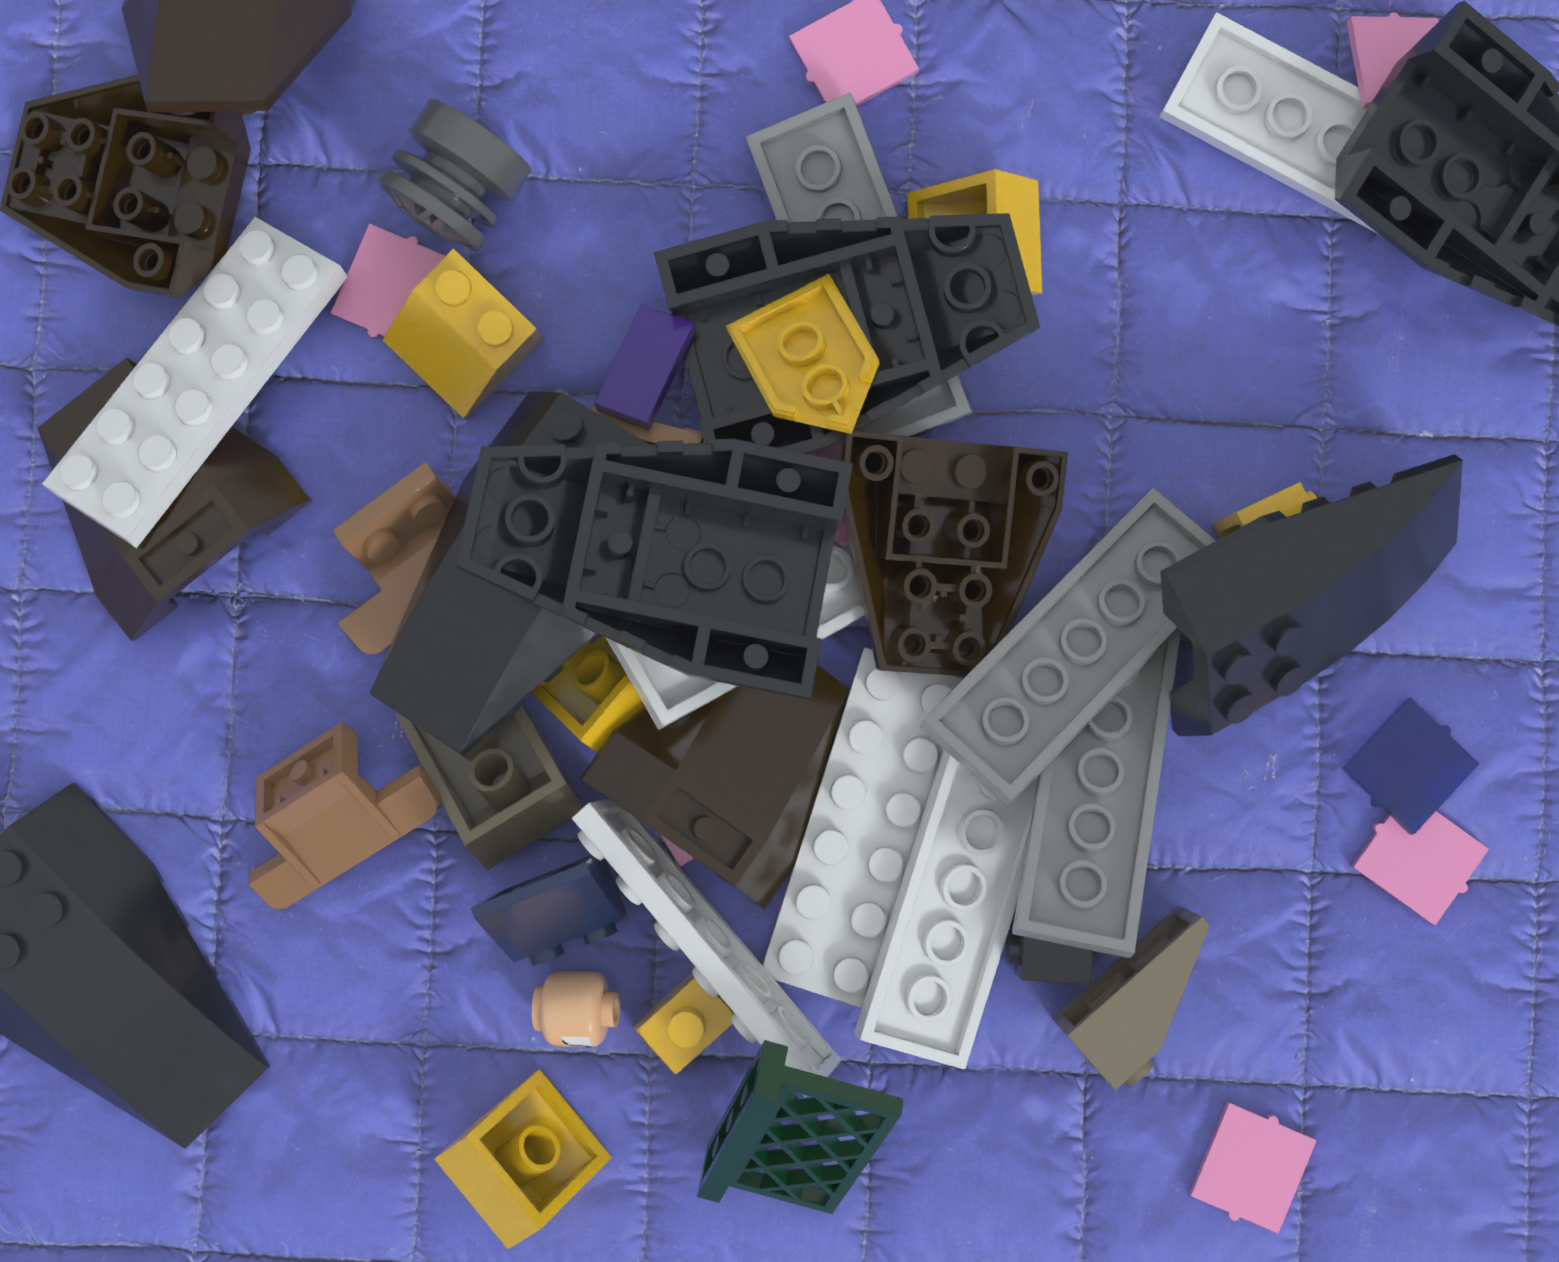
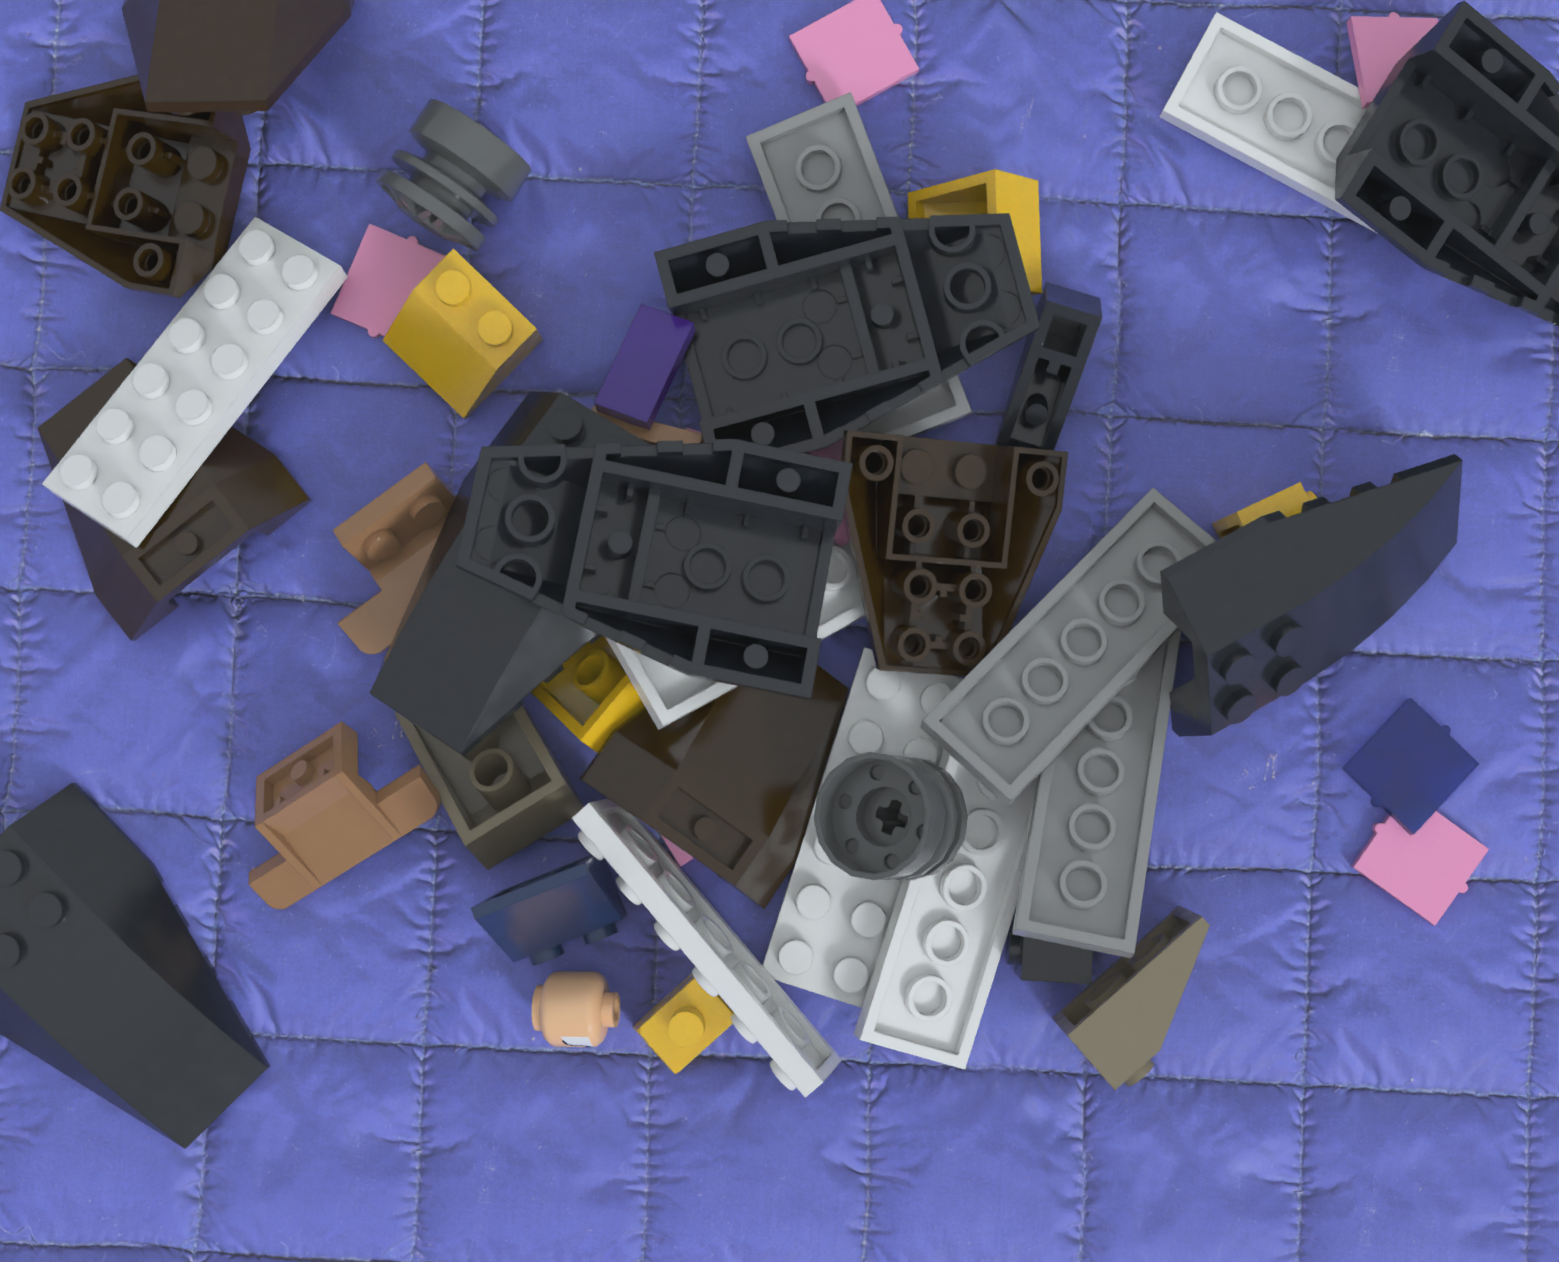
(523, 1159): yellow slope -> none
(754, 1123): dark green fence -> none
(808, 356): yellow tile -> none
(861, 824): none -> dark grey wheel
(1050, 368): none -> black slope
(1252, 1167): bright pink piece -> none

